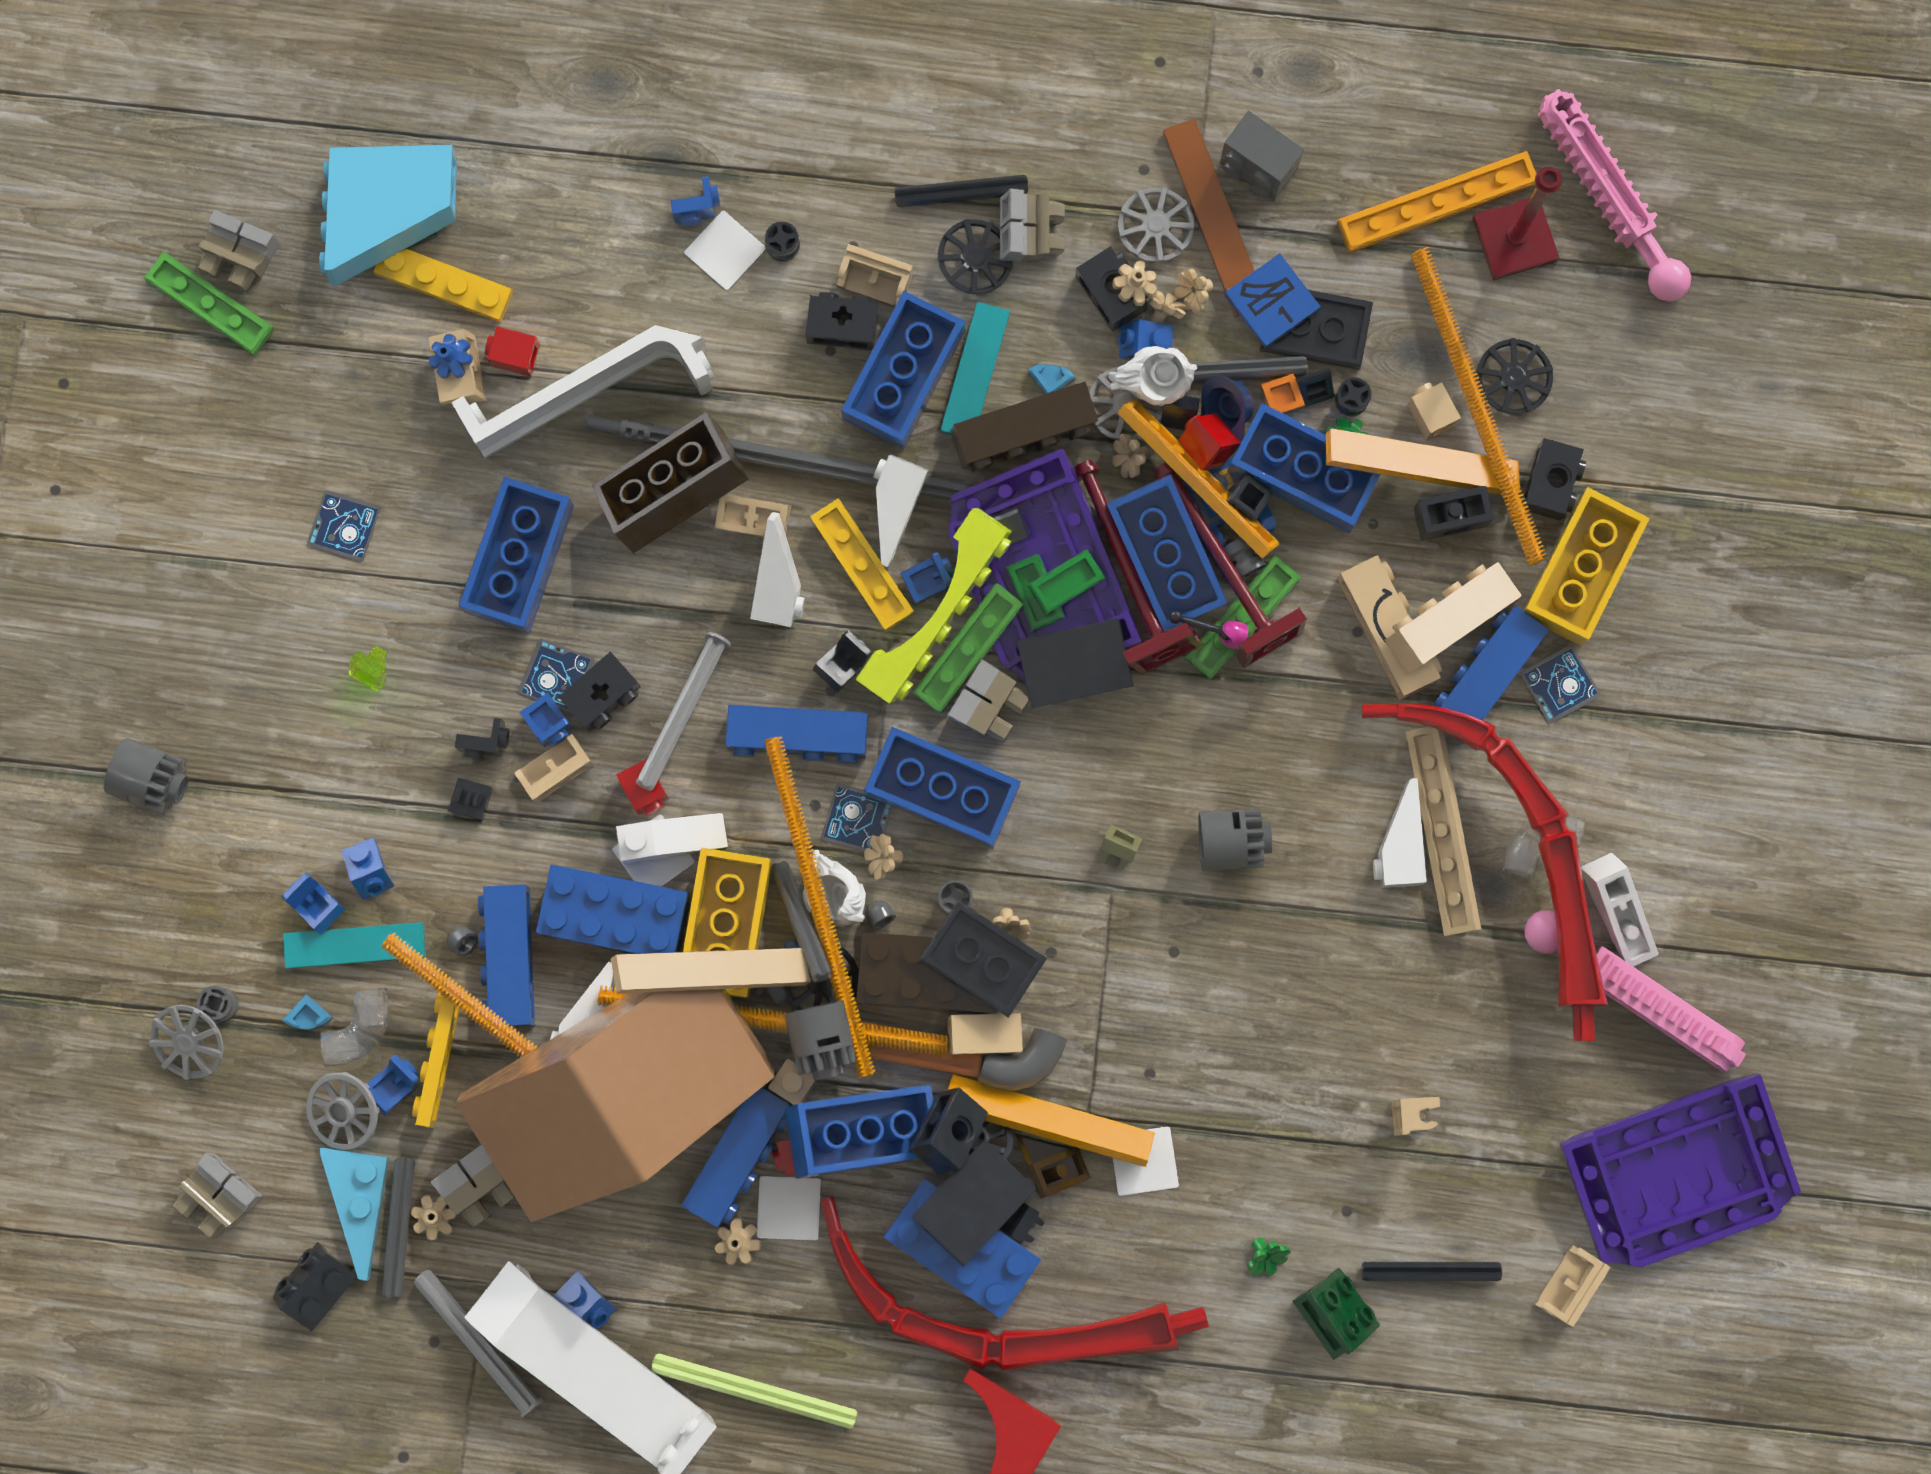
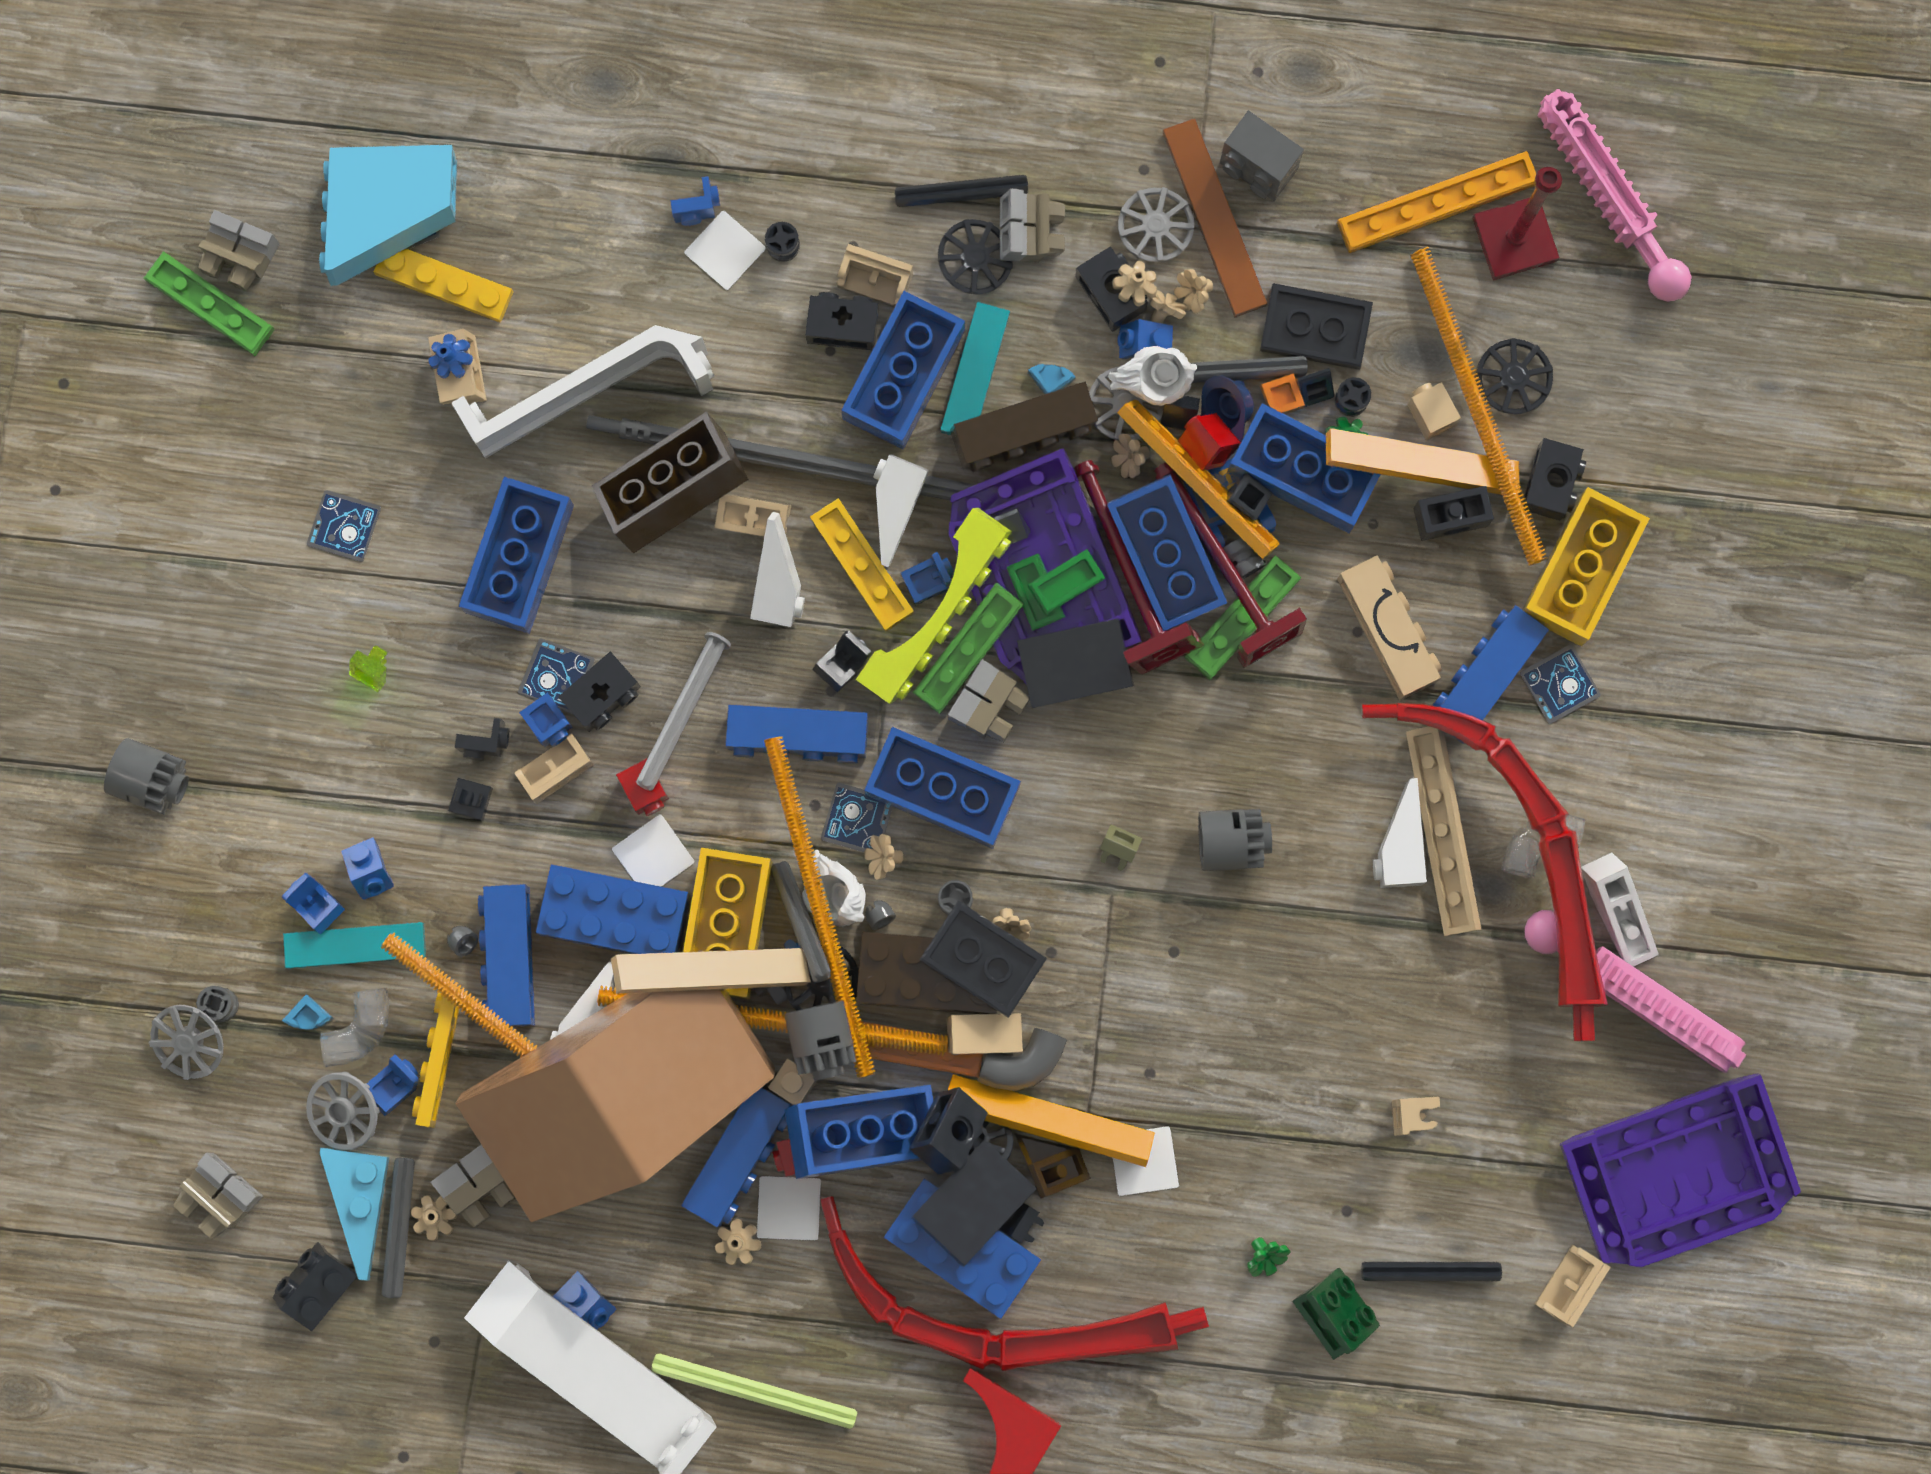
(477, 1344): light grey axle -> none
(512, 351): red brick -> none
(670, 837): white slope -> none
(1230, 634): hinge -> none
(1272, 301): blue tile -> none
(1453, 617): tan brick -> none

